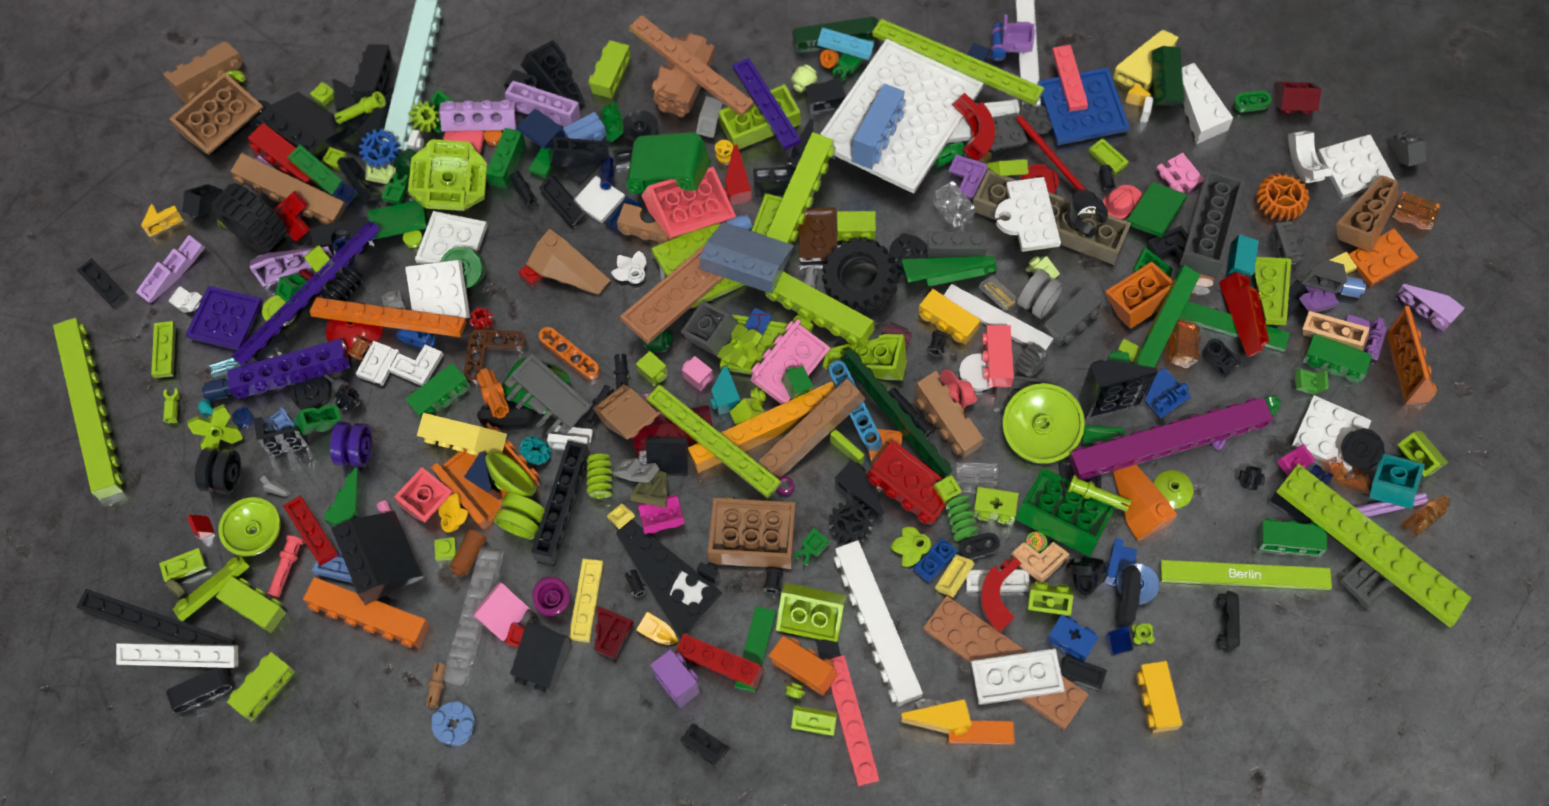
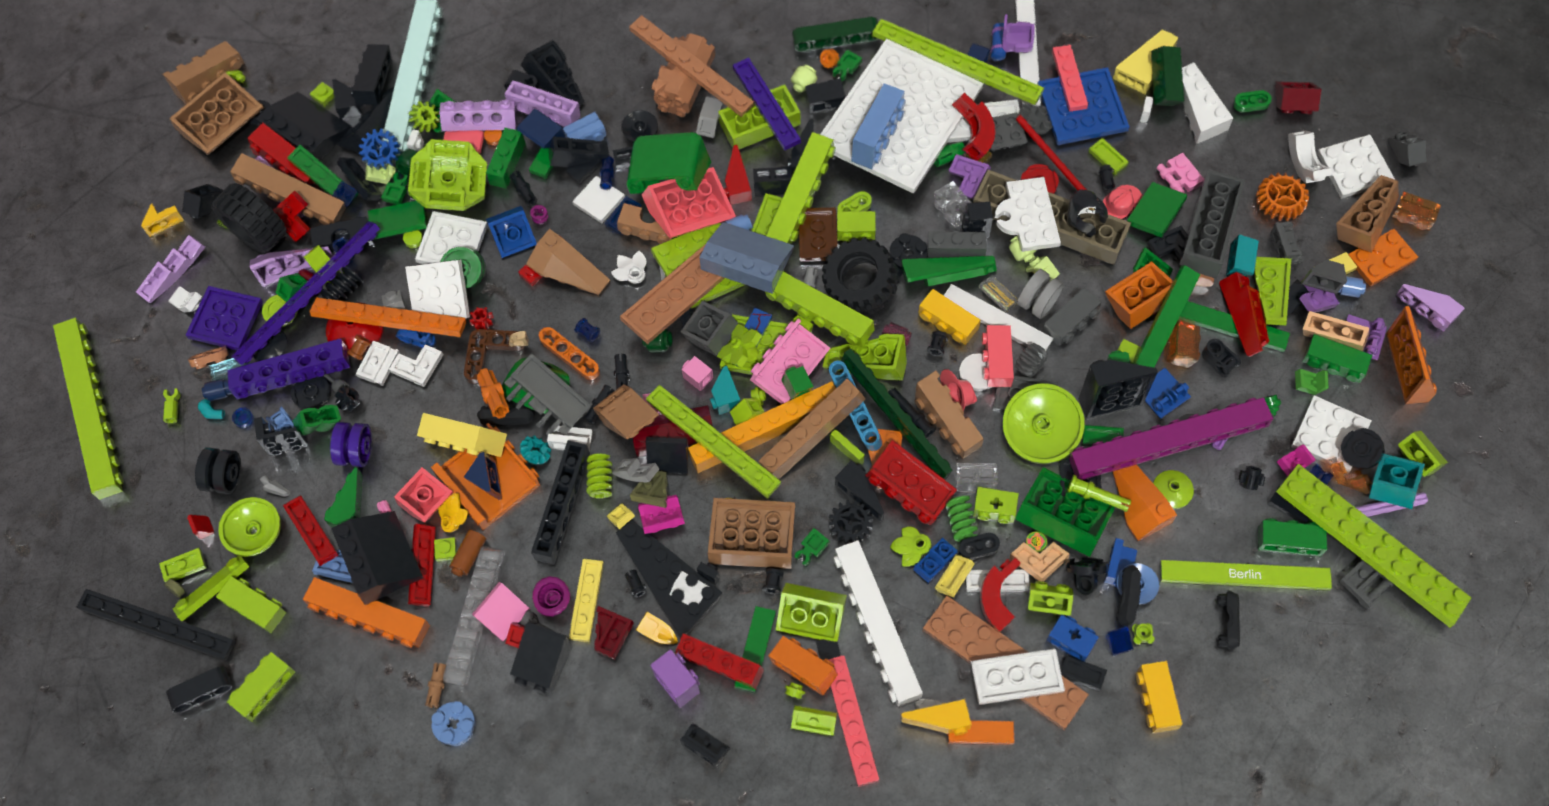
(101, 282): black tile -> none
(163, 349): lime plate -> none
(177, 655): white plate -> none
(200, 360): none -> nougat plate
(215, 428): lime plant -> none
(288, 557): coral pin -> none
(332, 156): lime tile -> none
(366, 105): lime pin -> none
(424, 554): none -> red tile
(438, 391): green brick -> none
(509, 474): lime dish -> none
(511, 231): none -> blue slope
(519, 339): none -> tan tile
(519, 516): lime wheel -> none
(541, 210): none -> magenta bush
(562, 200): black tile -> none
(581, 327): none -> clear blue bush
(610, 69): lime brick -> none
(613, 120): green slope -> none
(652, 368): lime brick -> none
(720, 148): yellow wheel -> none
(790, 490): magenta piece -> none
(845, 43): medium azure plate -> none
(852, 202): none -> lime plate
(947, 488): lime tile -> none
(978, 218): none -> black brick
(1010, 167): lime slope -> none
(1017, 253): none -> yellowish green head
(1137, 95): yellow slope -> none
(1427, 515): clear orange hinge -> none

